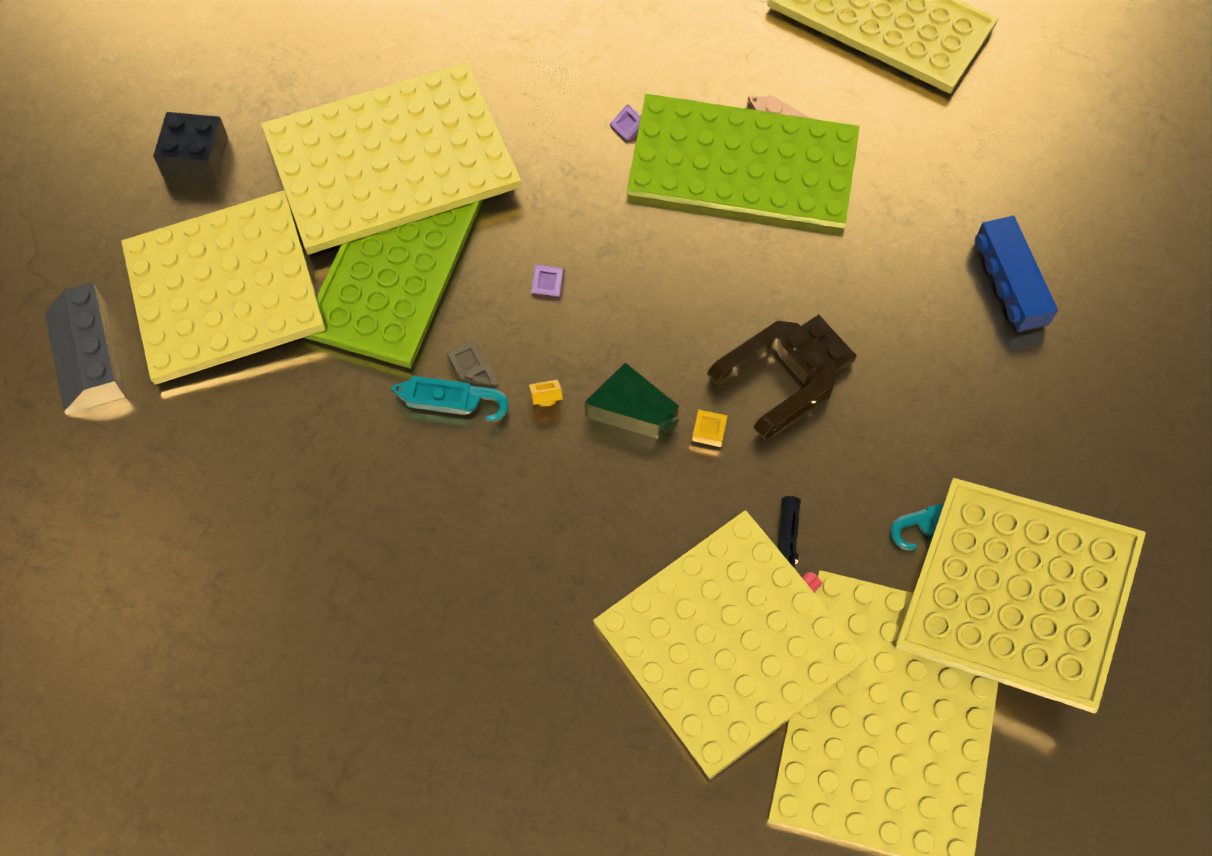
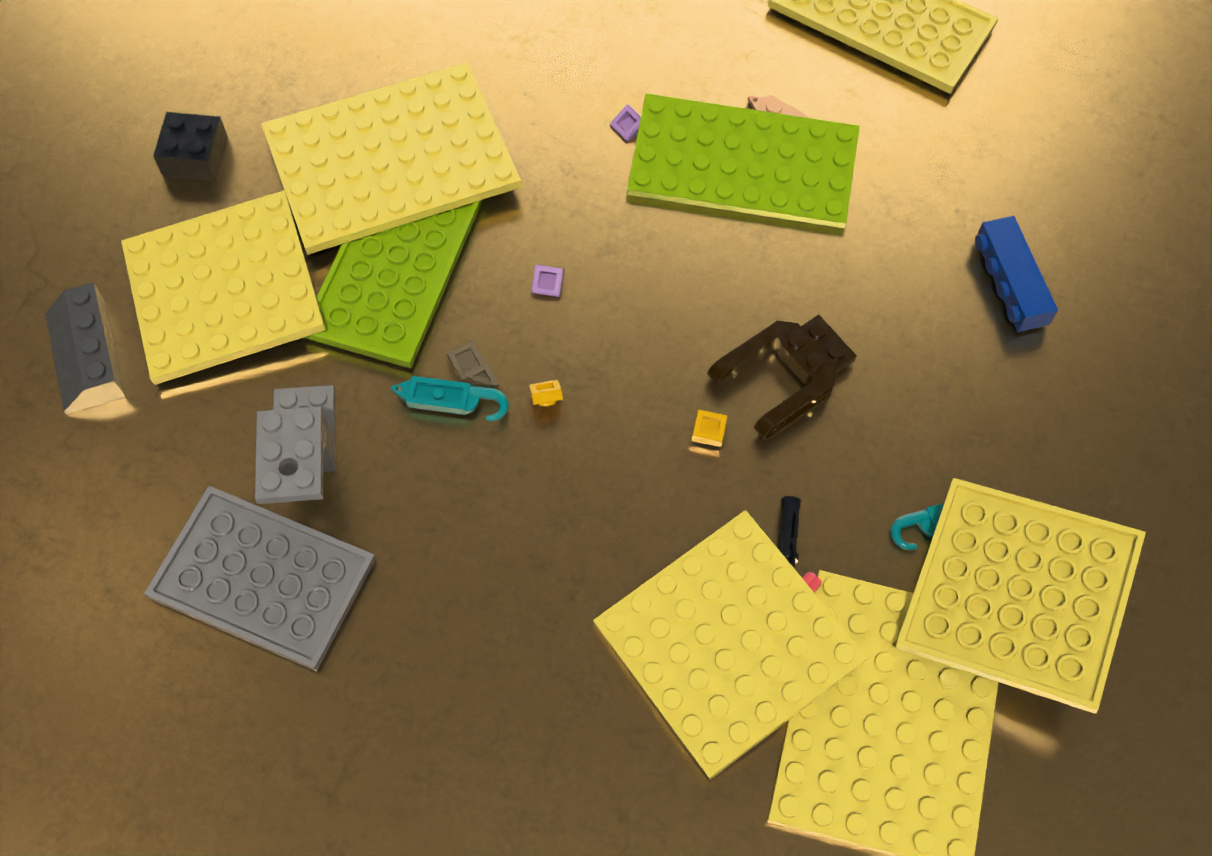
(261, 577): none -> light grey plate
(295, 440): none -> light grey bracket
(632, 404): dark green slope -> none

